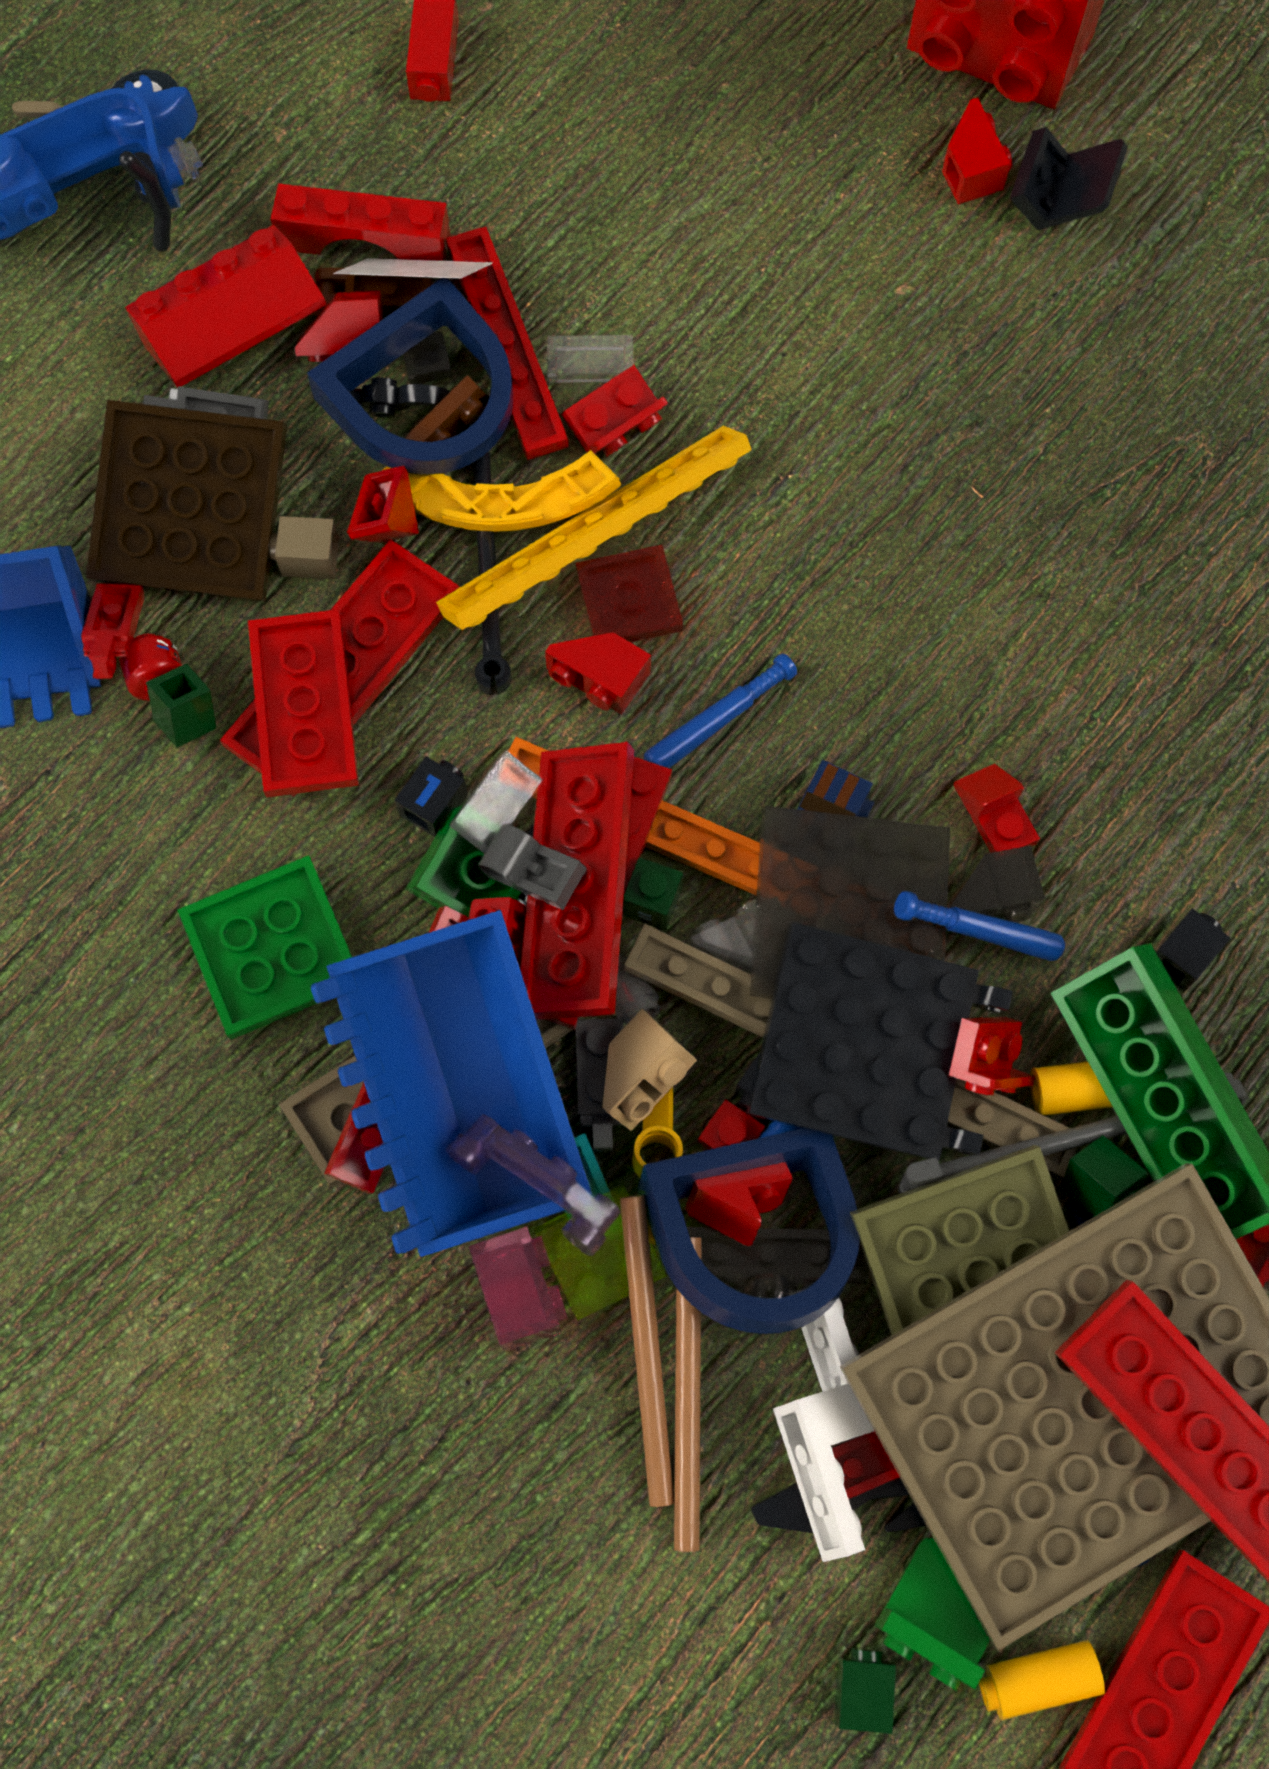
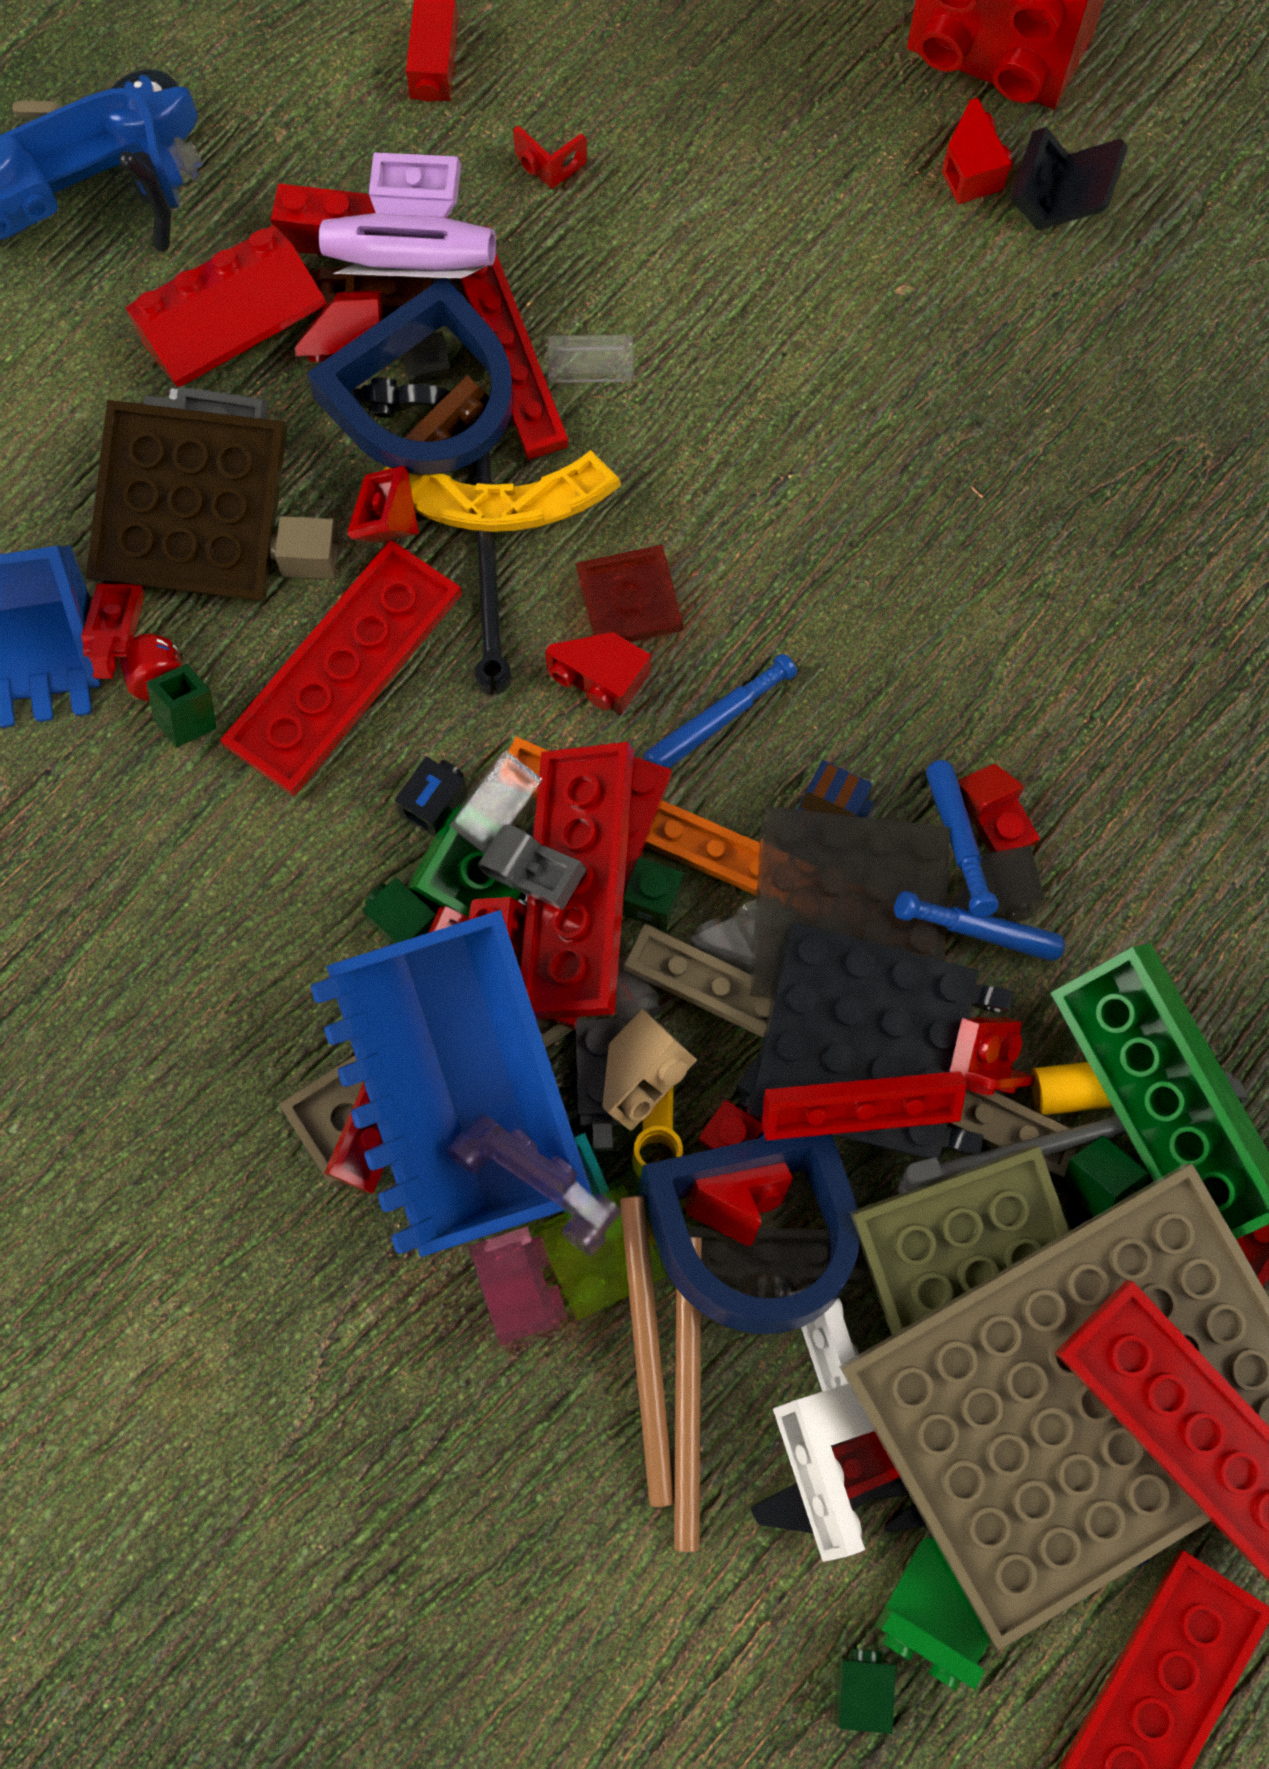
(265, 945): green plate -> none
(302, 703): red plate -> none
(397, 912): none -> dark green brick
(410, 220): none -> lavender plate
(547, 166): none -> red bracket
(592, 527): yellow plate -> none
(613, 412): red bracket -> none
(863, 1105): none -> red plate
(962, 840): none -> blue piece
(1042, 1680): yellow brick -> none
(1191, 948): black brick -> none

